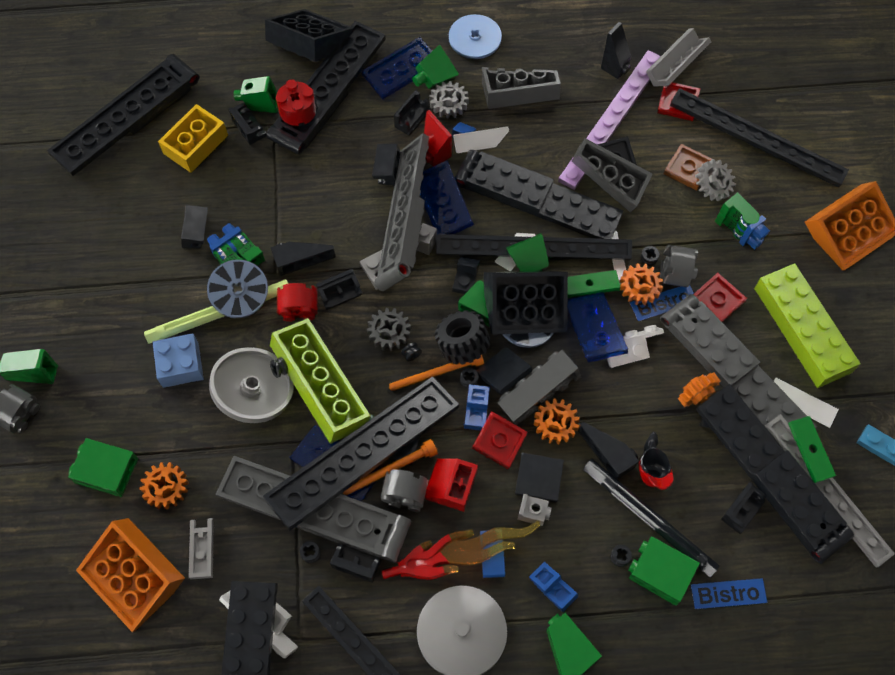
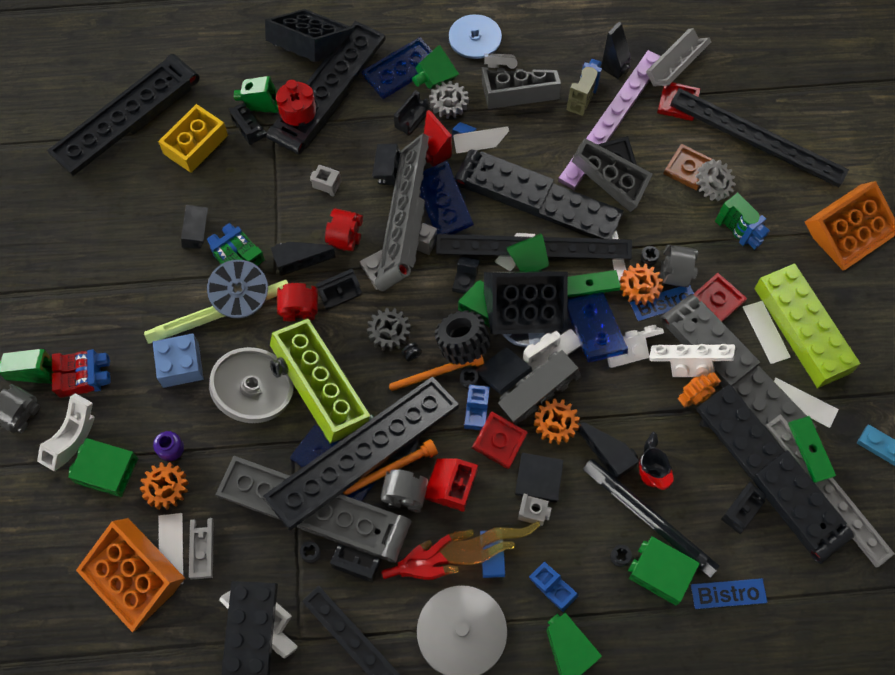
(70, 436): none -> white arch
(79, 372): none -> hips
(168, 446): none -> dark purple head
(172, 539): none -> white sticker
(326, 179): none -> light grey brick
(343, 229): none -> red brick
(495, 60): none -> light grey plate
(550, 343): none -> white bracket
(582, 93): none -> olive hips
(692, 359): none -> white bracket
(766, 332): none -> white sticker

